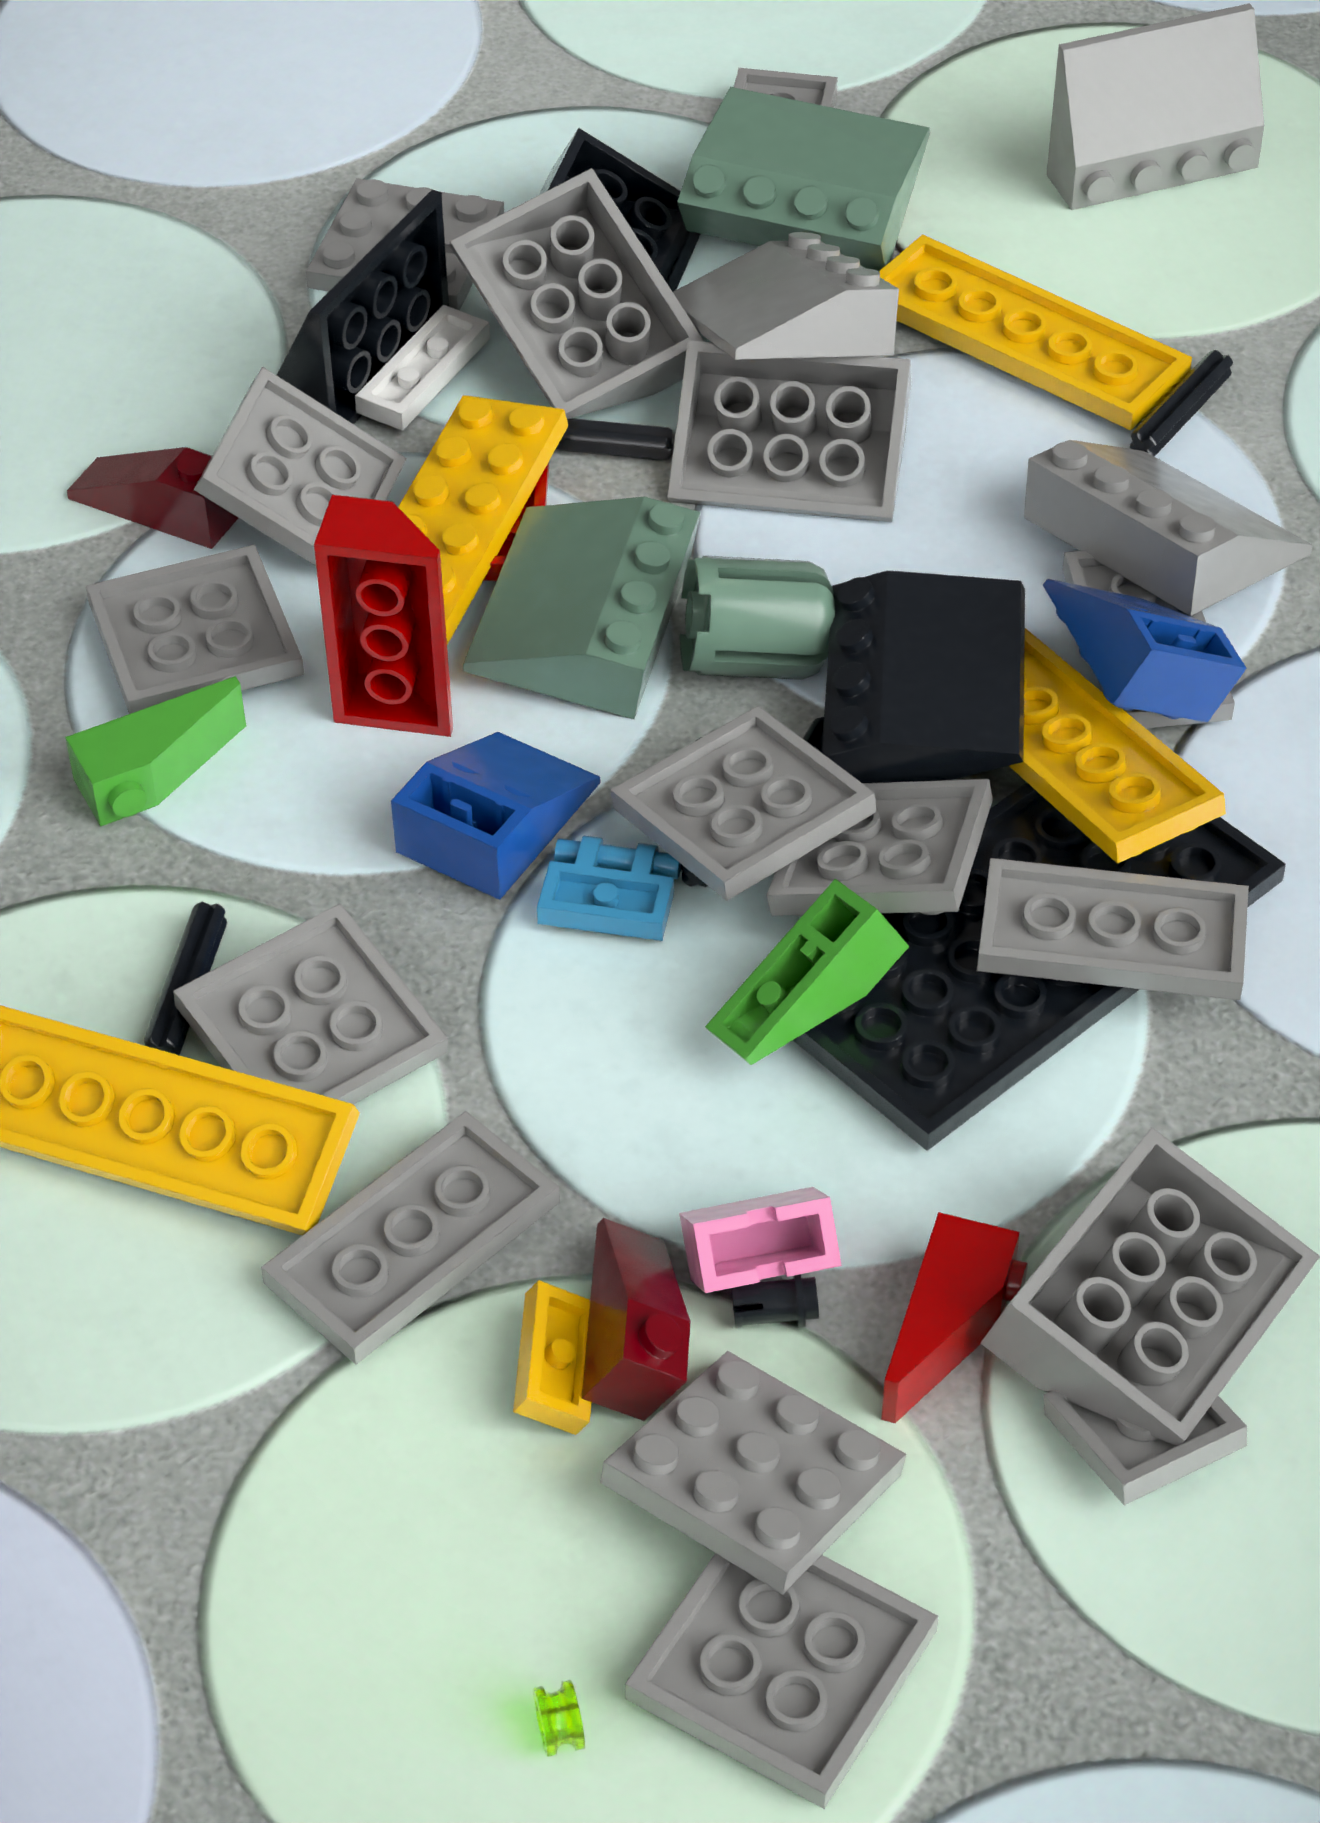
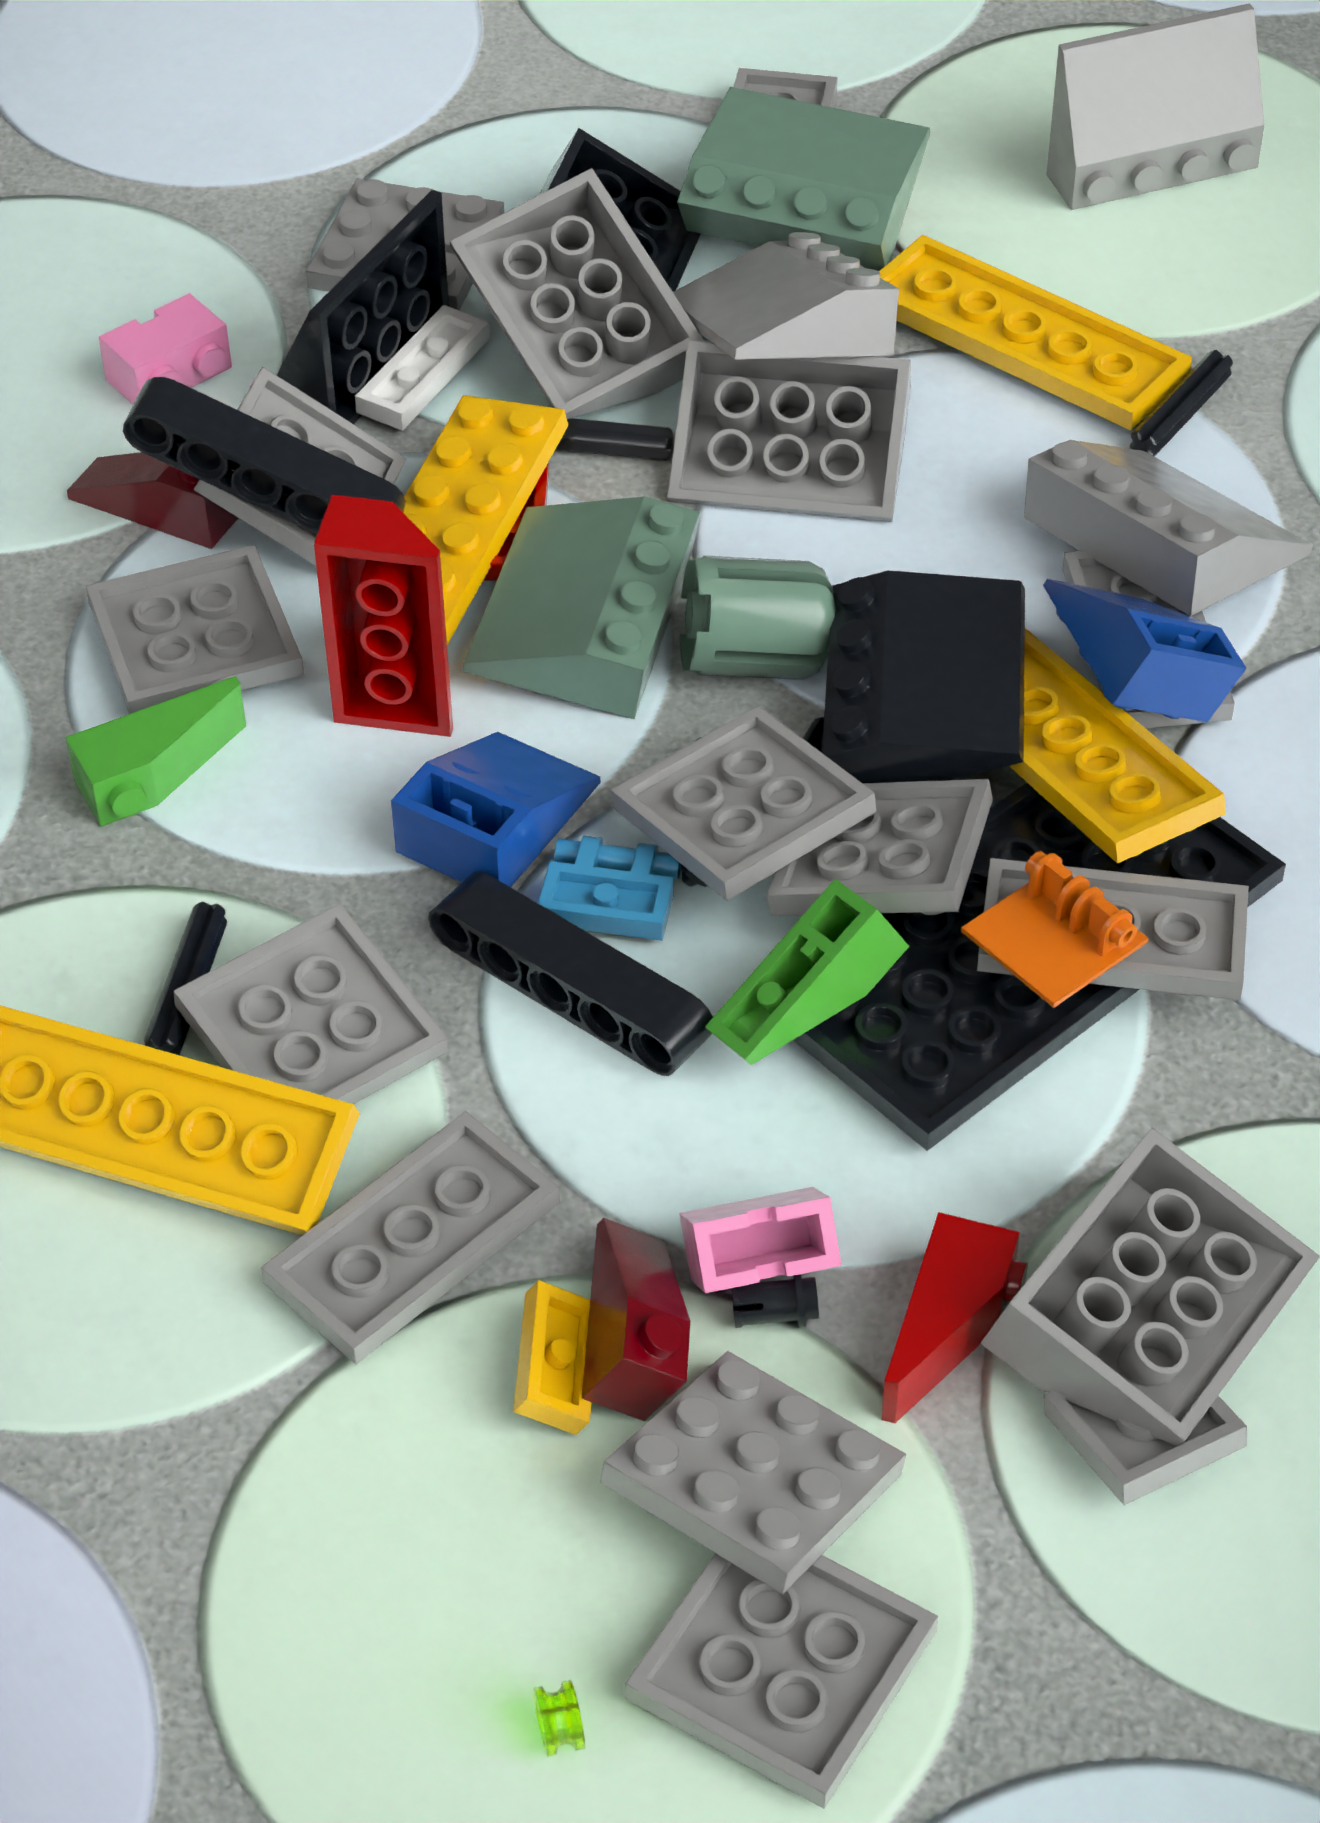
(178, 344): none -> bright pink brick
(245, 454): none -> black beam
(571, 973): none -> black beam
(1055, 931): none -> orange hinge

